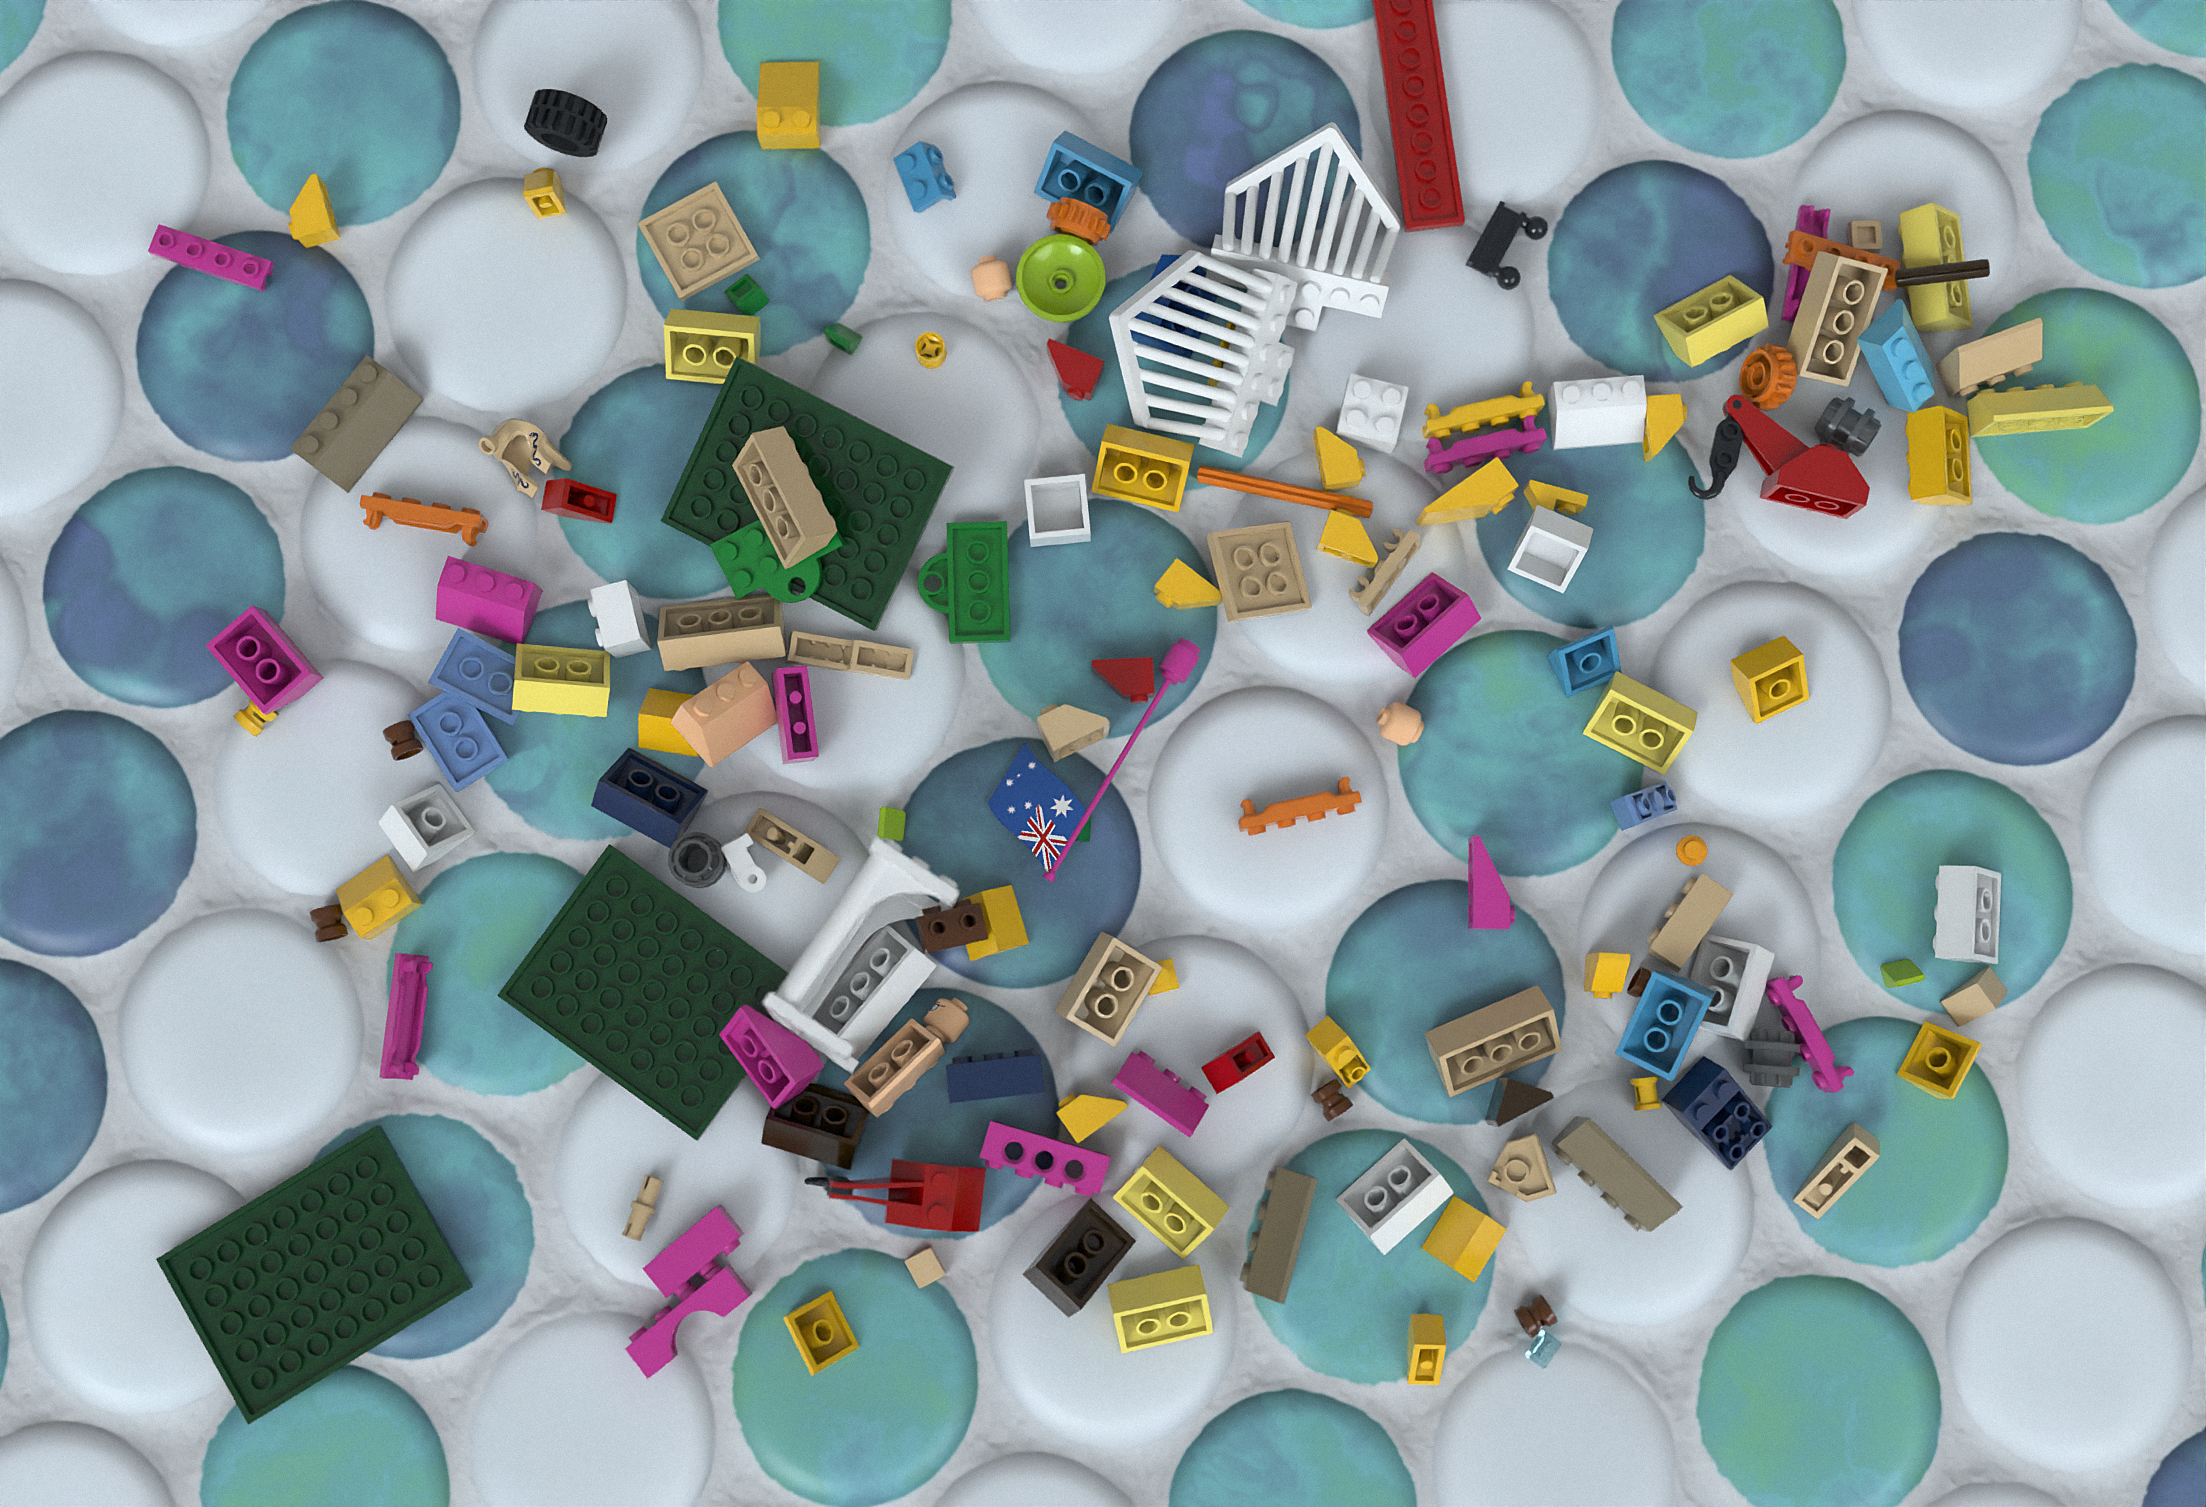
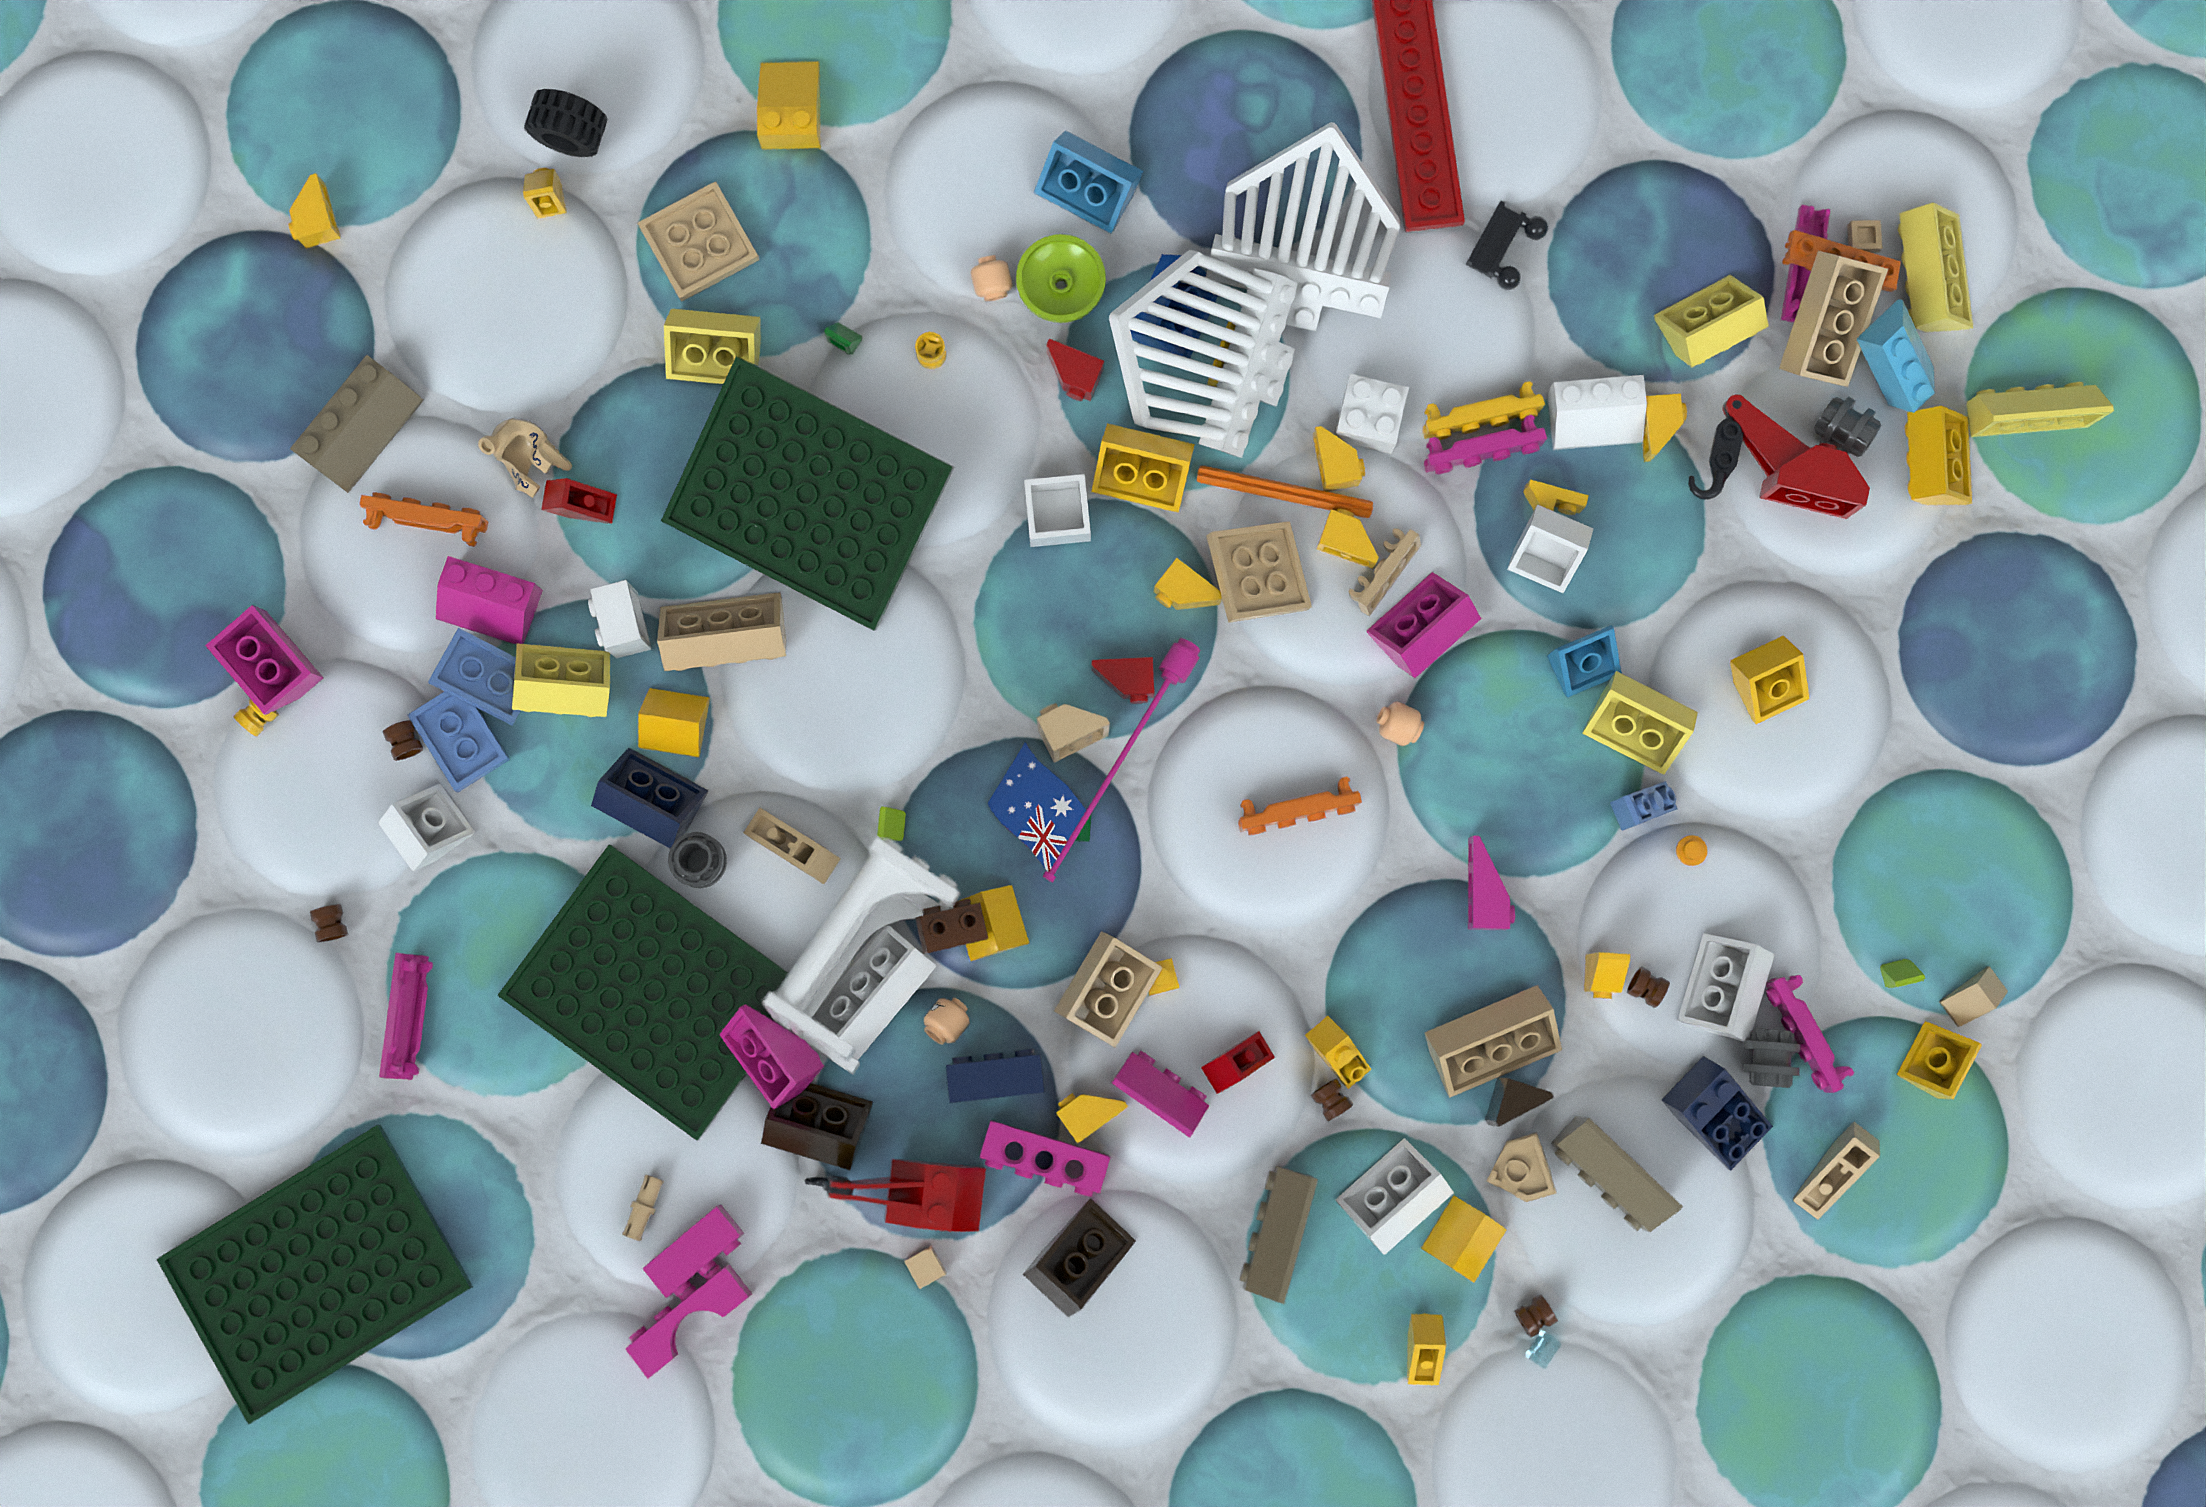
(210, 258): dark pink piece -> none
(377, 898): yellow slope -> none
(726, 714): light nougat slope -> none
(741, 865): white leg -> none
(747, 296): green slope -> none
(753, 563): green plate -> none
(784, 495): tan slope -> none
(795, 714): dark pink brick -> none
(821, 1332): yellow slope -> none
(849, 656): tan slope -> none
(895, 1067): light nougat slope -> none
(924, 176): dark azure bracket -> none
(973, 582): green plate -> none
(1079, 220): orange gear -> none
(1160, 1308): light yellow slope -> none
(1171, 1202): light yellow slope -> none
(1475, 497): yellow slope -> none
(1646, 1093): yellow bush -> none
(1664, 1023): dark azure slope -> none
(1688, 921): tan brick -> none
(1768, 377): orange gear -> none
(1942, 273): dark brown axle -> none
(1967, 914): white slope -> none
(1992, 359): tan slope -> none

